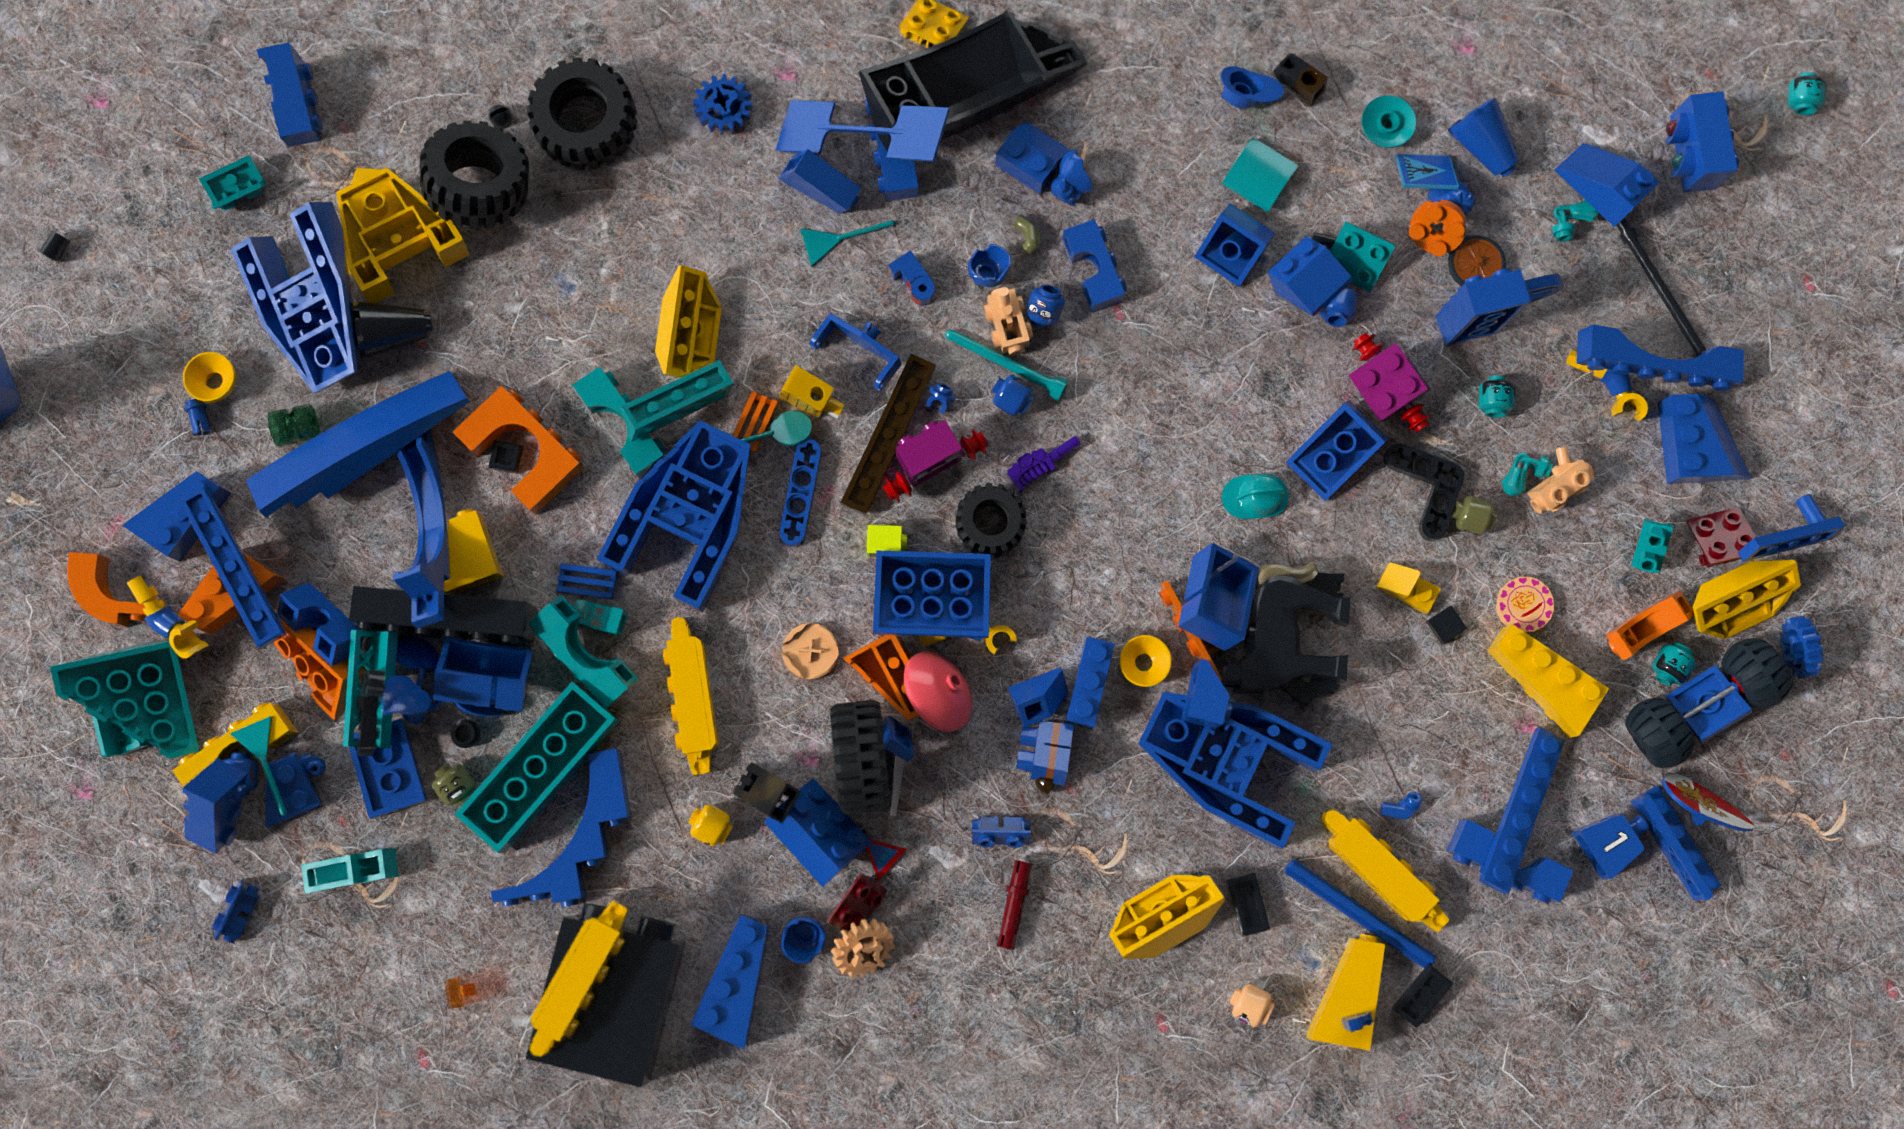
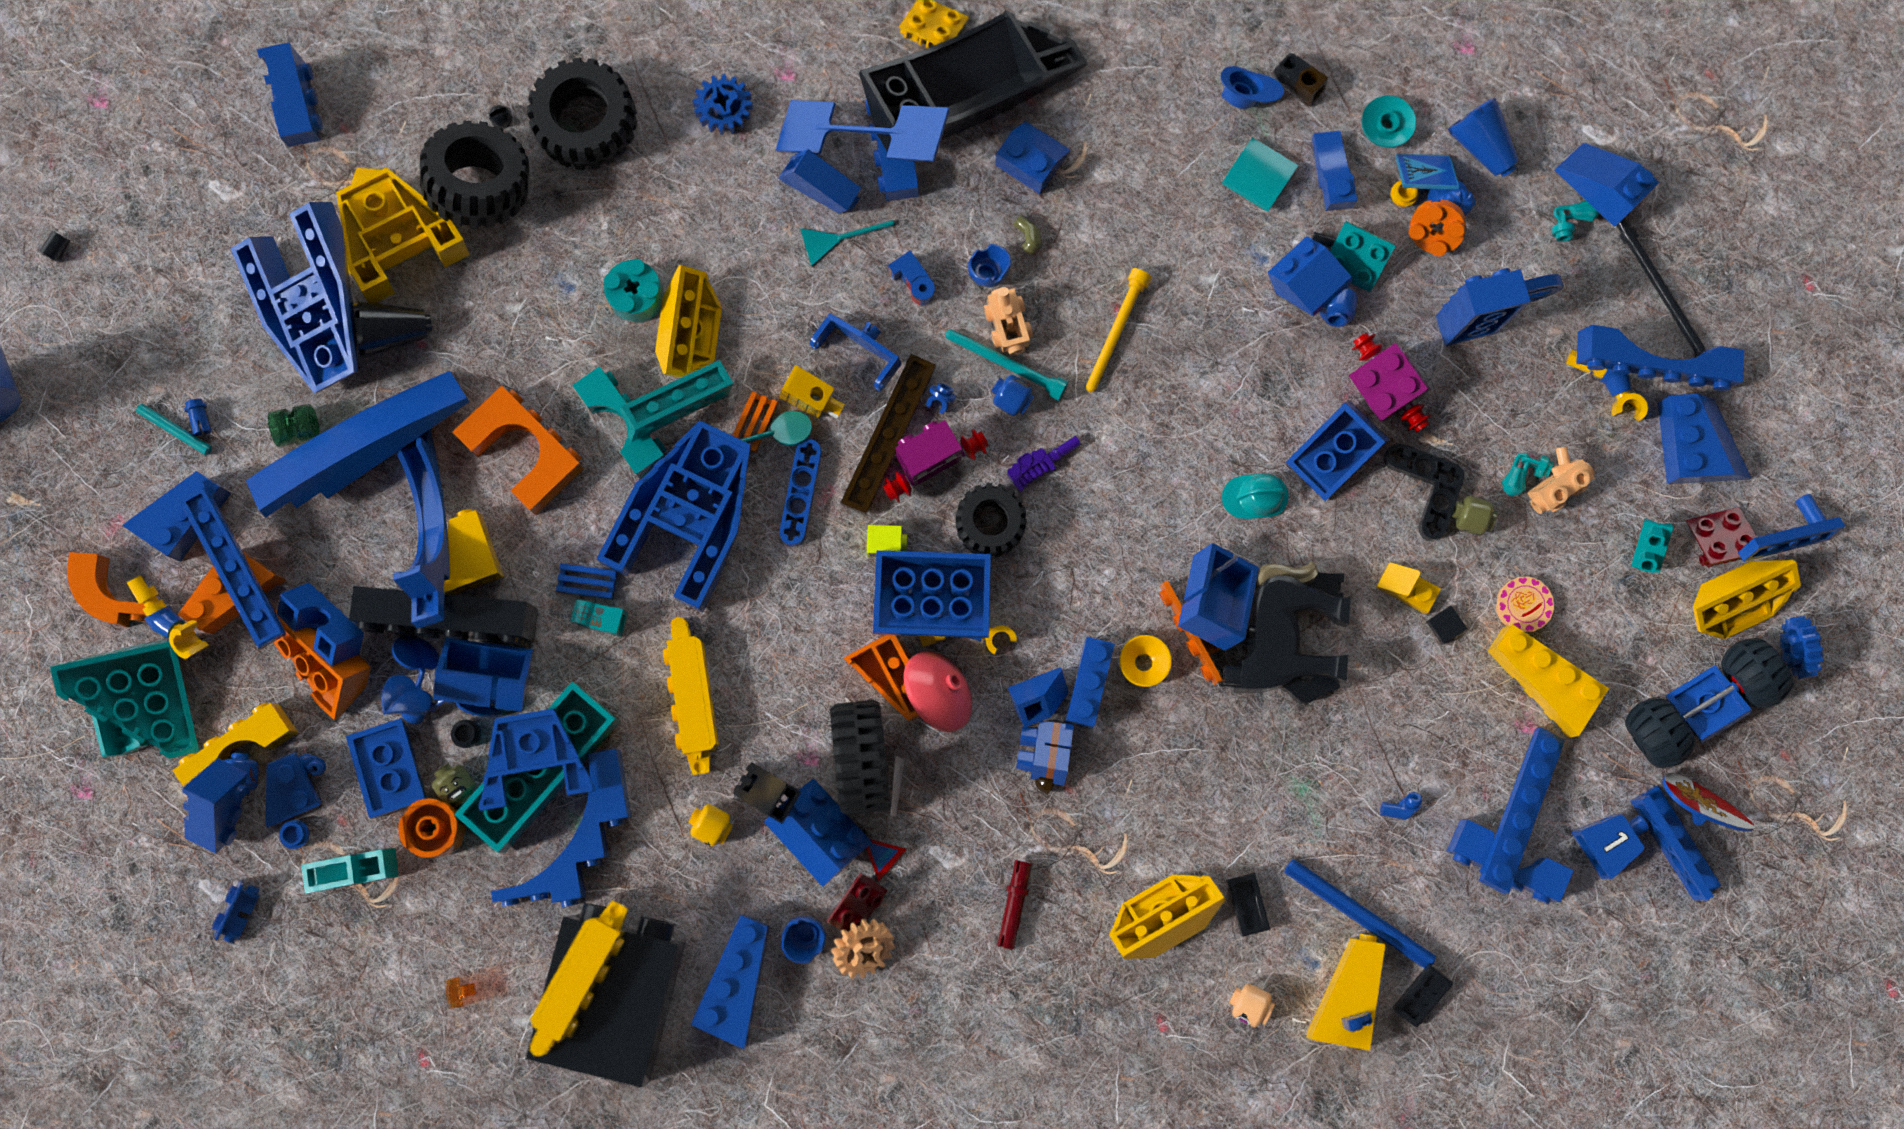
(173, 429): none -> teal bar
(199, 371): yellow piece -> none
(233, 182): teal bracket -> none
(256, 740): teal piece -> none
(294, 834): none -> blue plate
(371, 690): black beam -> none
(379, 657): teal fence -> none
(423, 814): none -> orange brick
(505, 457): black tile -> none
(530, 744): none -> blue wing
(559, 630): teal arch -> none
(629, 276): none -> teal brick
(810, 651): light nougat tile -> none
(898, 739): blue plate -> none
(1013, 834): blue hinge -> none
(1045, 305): blue head -> none
(1071, 179): blue hair -> none
(1087, 243): blue arch -> none
(1138, 281): none -> yellow piece
(1206, 698): blue slope -> none
(1220, 762): blue wedge -> none
(1234, 244): blue slope -> none
(1333, 171): none -> blue slope
(1382, 871): yellow hinge -> none
(1403, 196): none -> yellow plate
(1475, 257): dark orange wheel -> none
(1496, 397): teal head -> none
(1649, 624): orange arch -> none
(1673, 664): teal head -> none
(1702, 142): blue piece -> none
(1806, 94): teal head -> none

